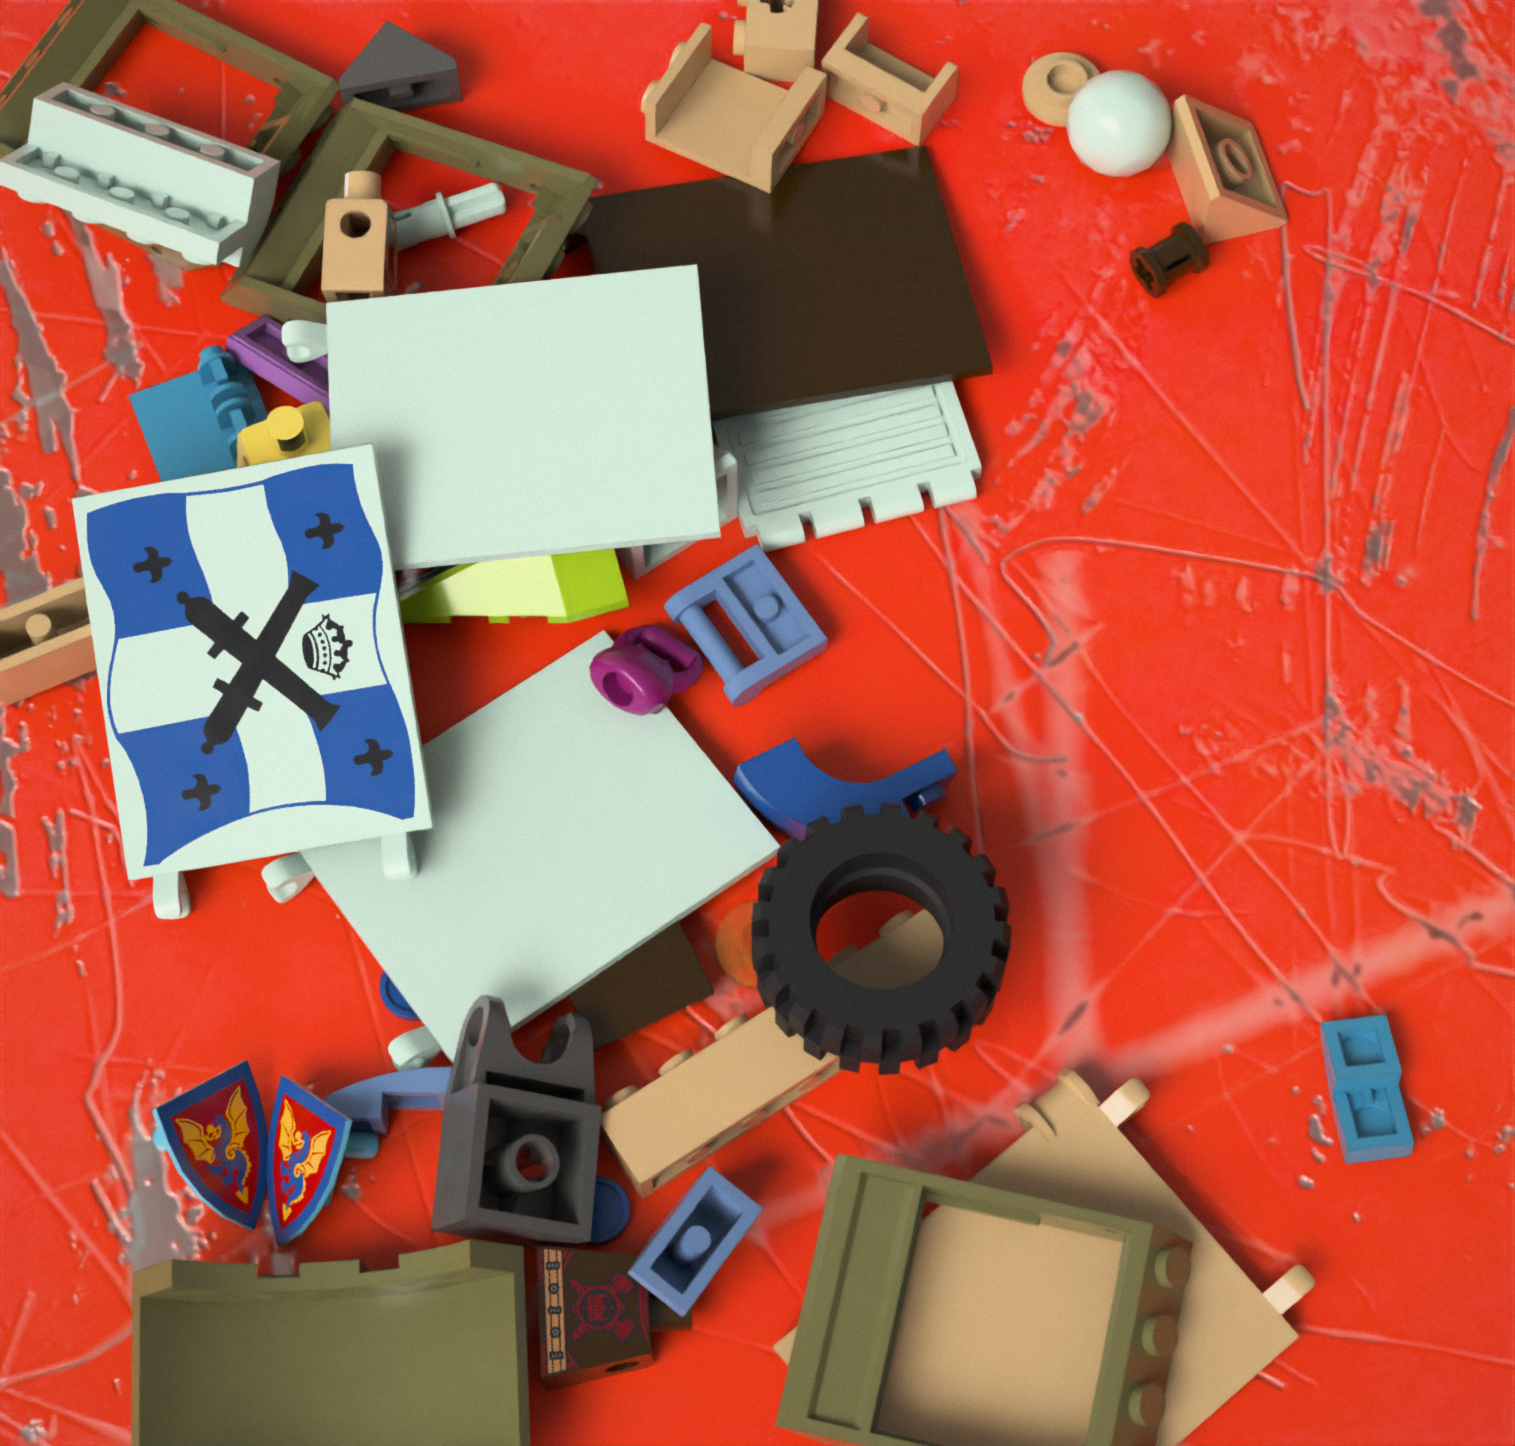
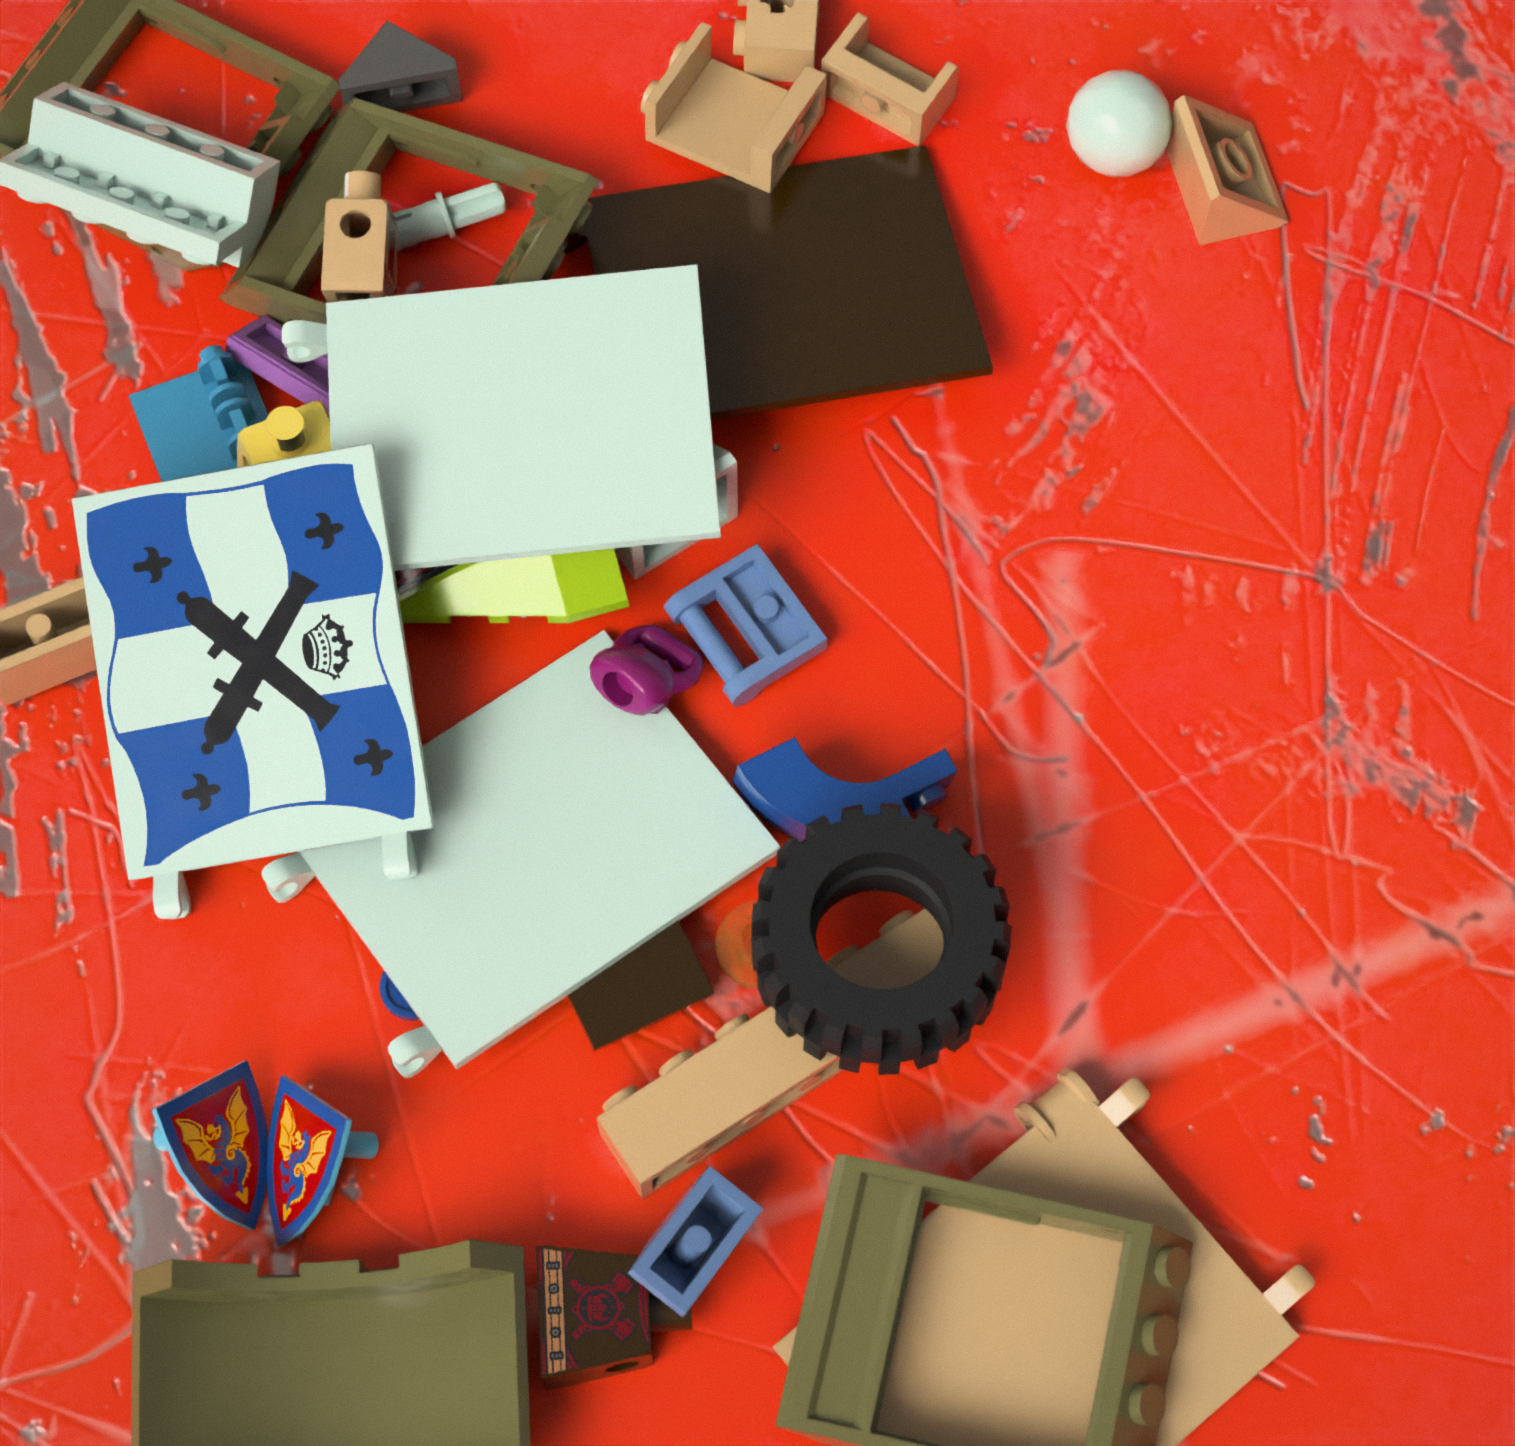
(371, 1099): medium blue slope -> none
(518, 1135): dark grey brick -> none
(610, 1211): blue piece -> none
(845, 456): light aqua hinge -> none
(1052, 84): tan piece -> none
(1169, 259): dark brown bush -> none
(1365, 1089): dark azure slope -> none

